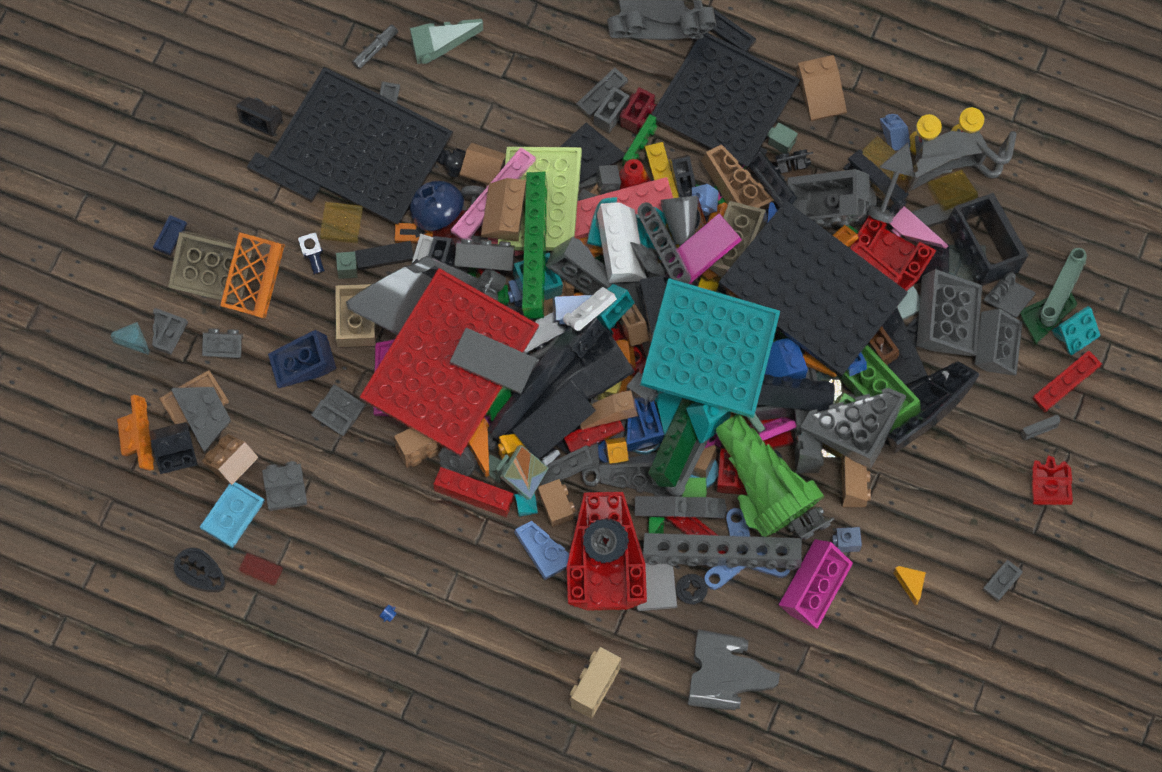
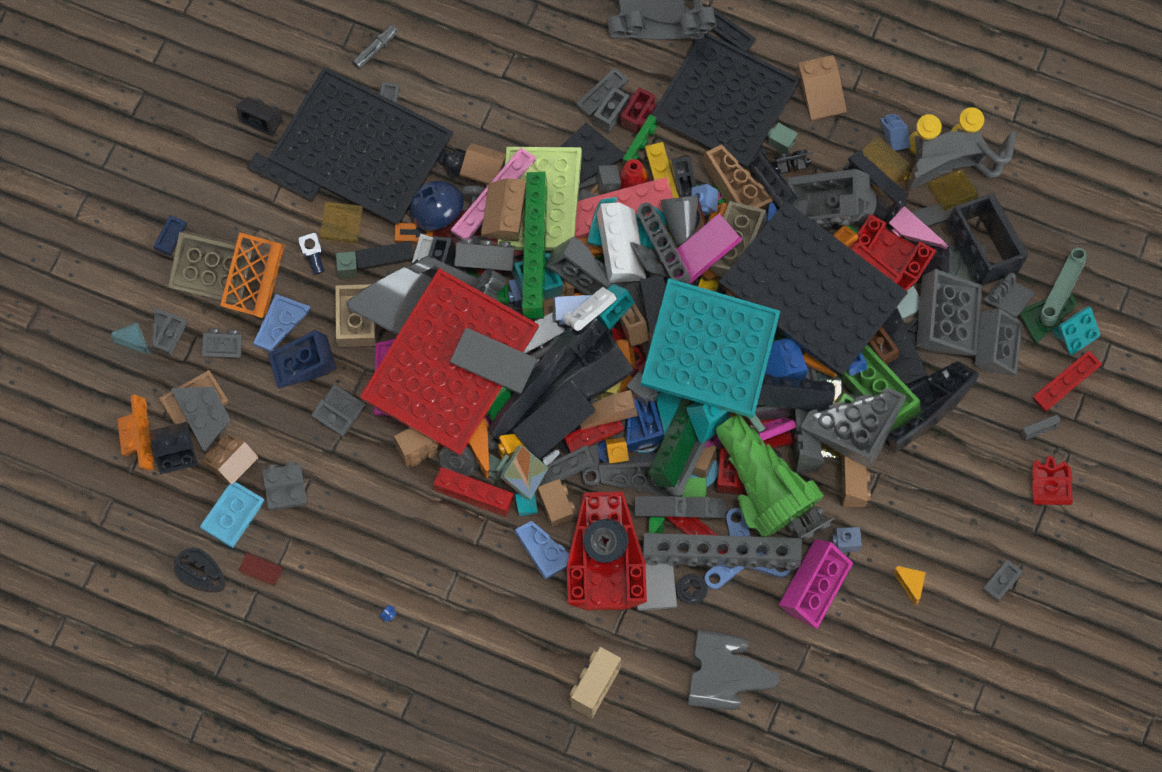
(279, 322): none -> medium blue wing
(433, 41): sand green wedge -> none
(899, 163): dark grey piece -> none

